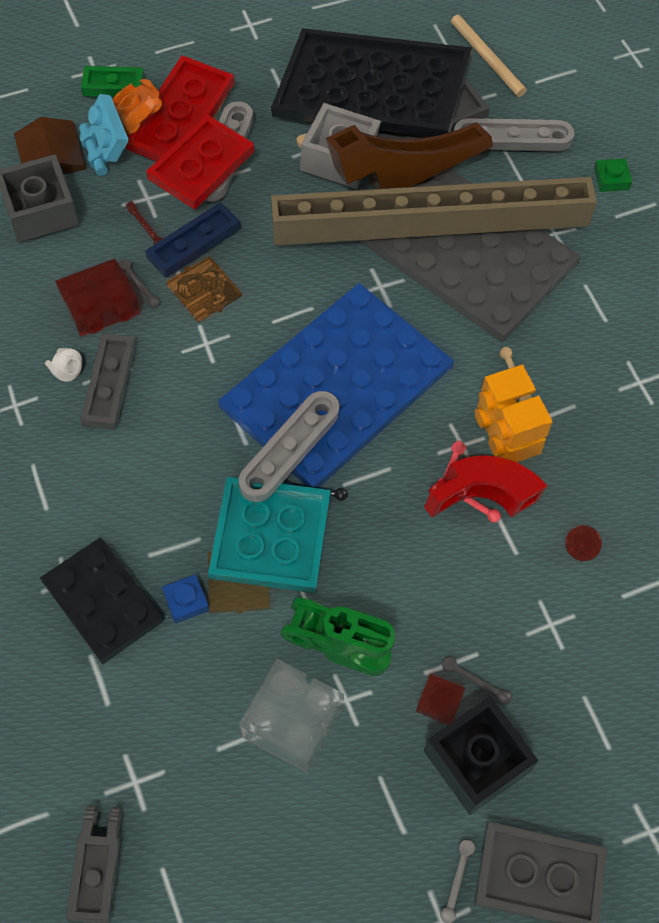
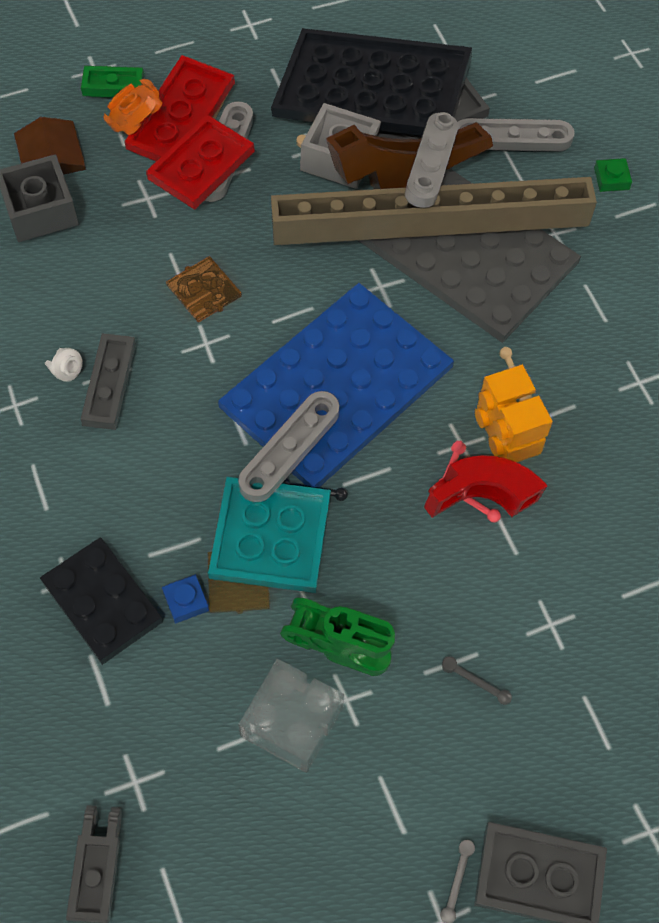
(98, 297): clear red plate -> none
(104, 131): medium azure plate -> none
(126, 267): dark grey hinge -> none
(133, 211): clear red hinge -> none
(192, 239): dark blue plate -> none
(431, 160): none -> light grey plate
(440, 699): clear red plate -> none
(480, 755): black brick -> none
(488, 55): tan bar -> none
(583, 543): clear red tile -> none

